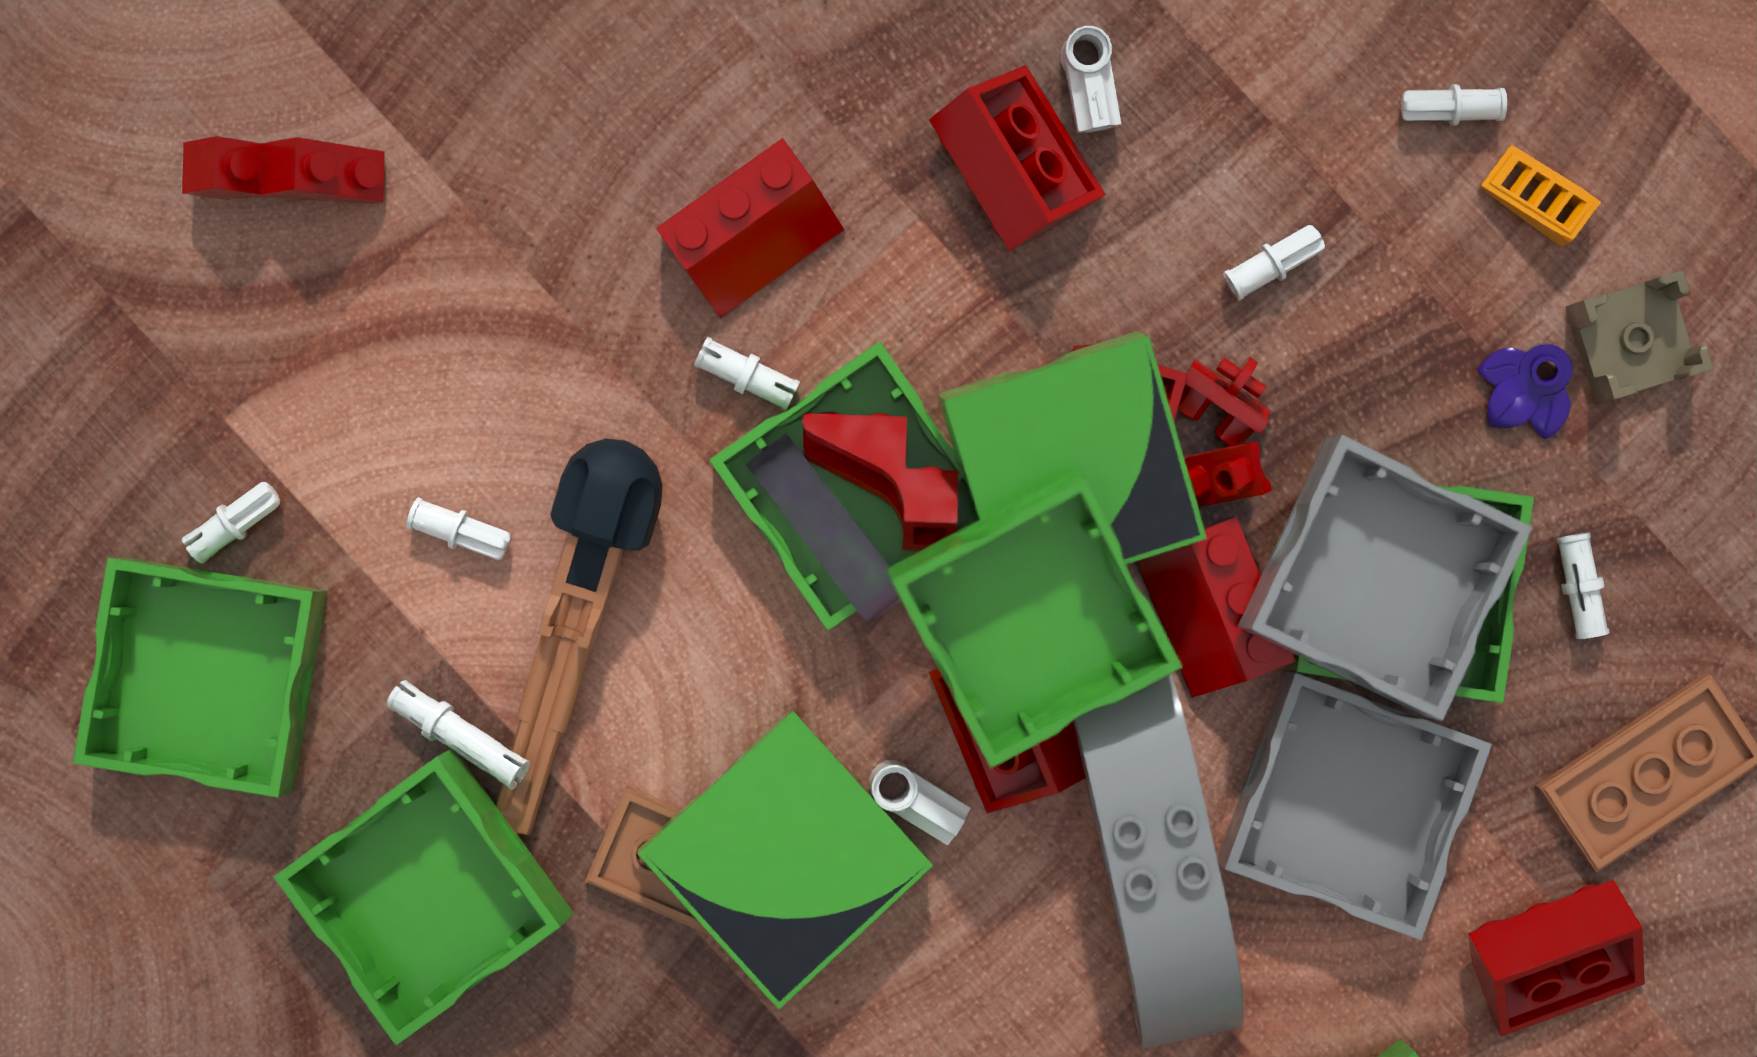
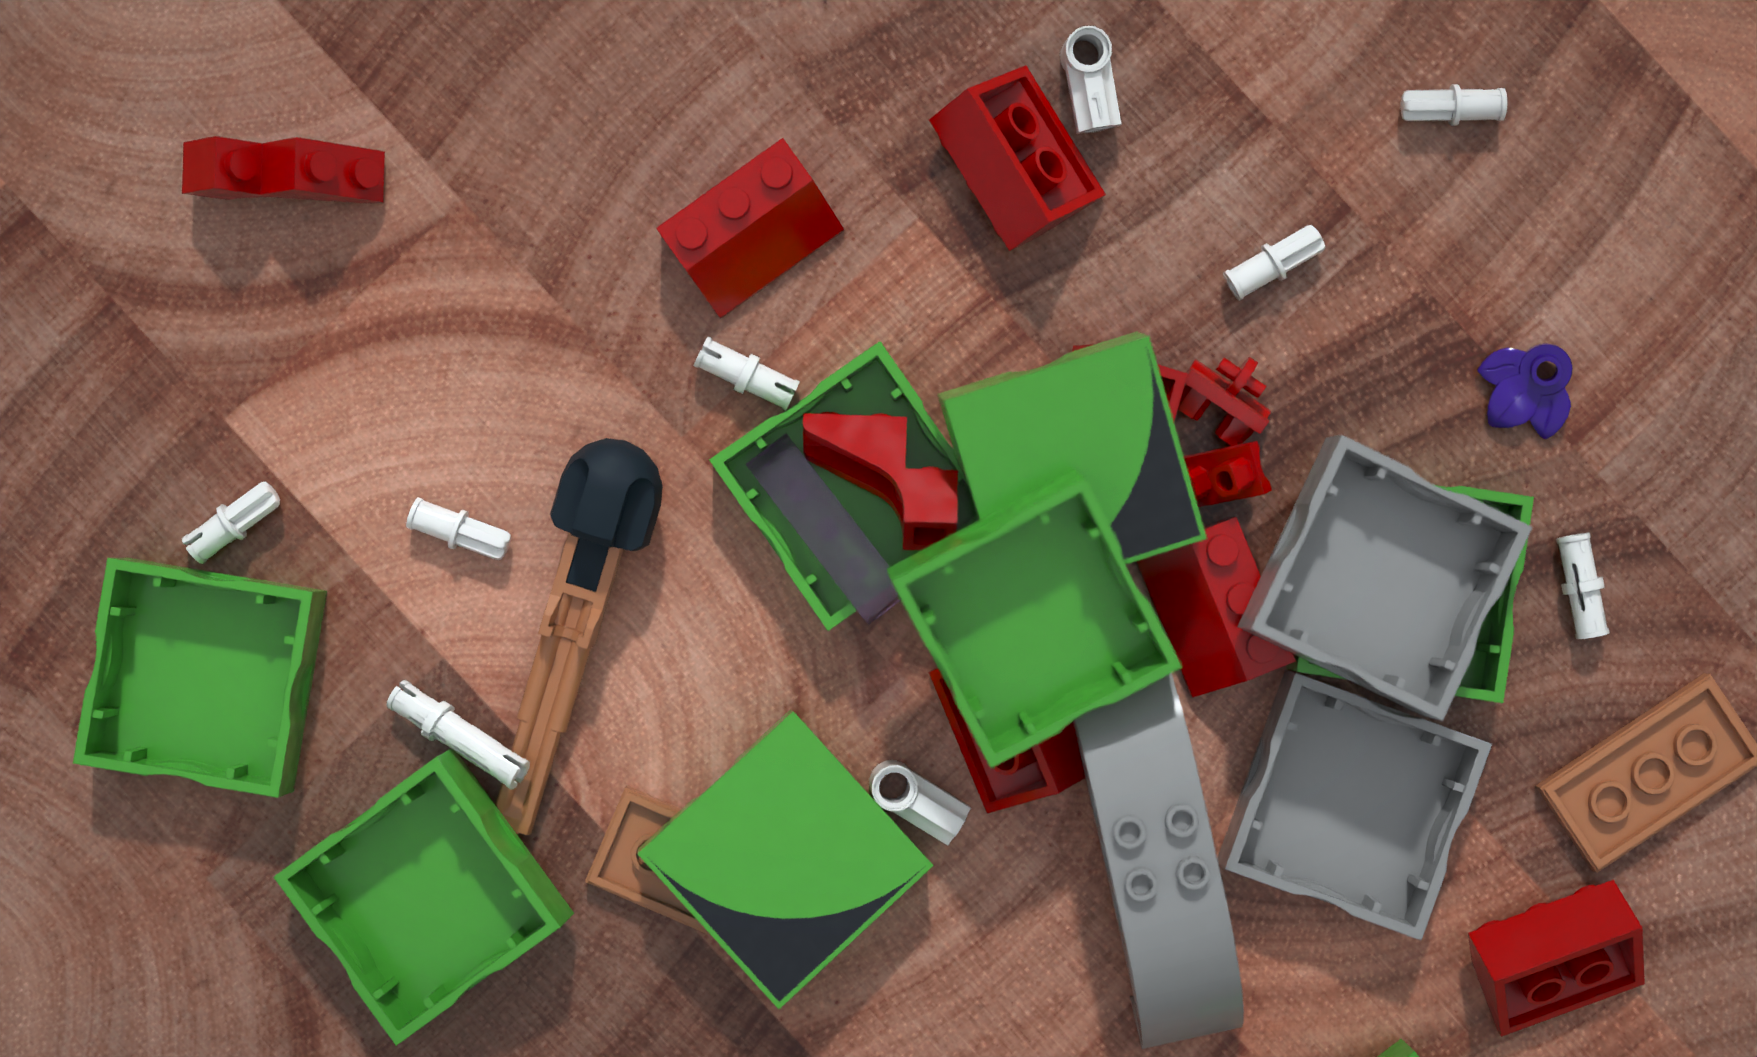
(1566, 192): light orange slope -> none
(1636, 338): dark tan panel -> none

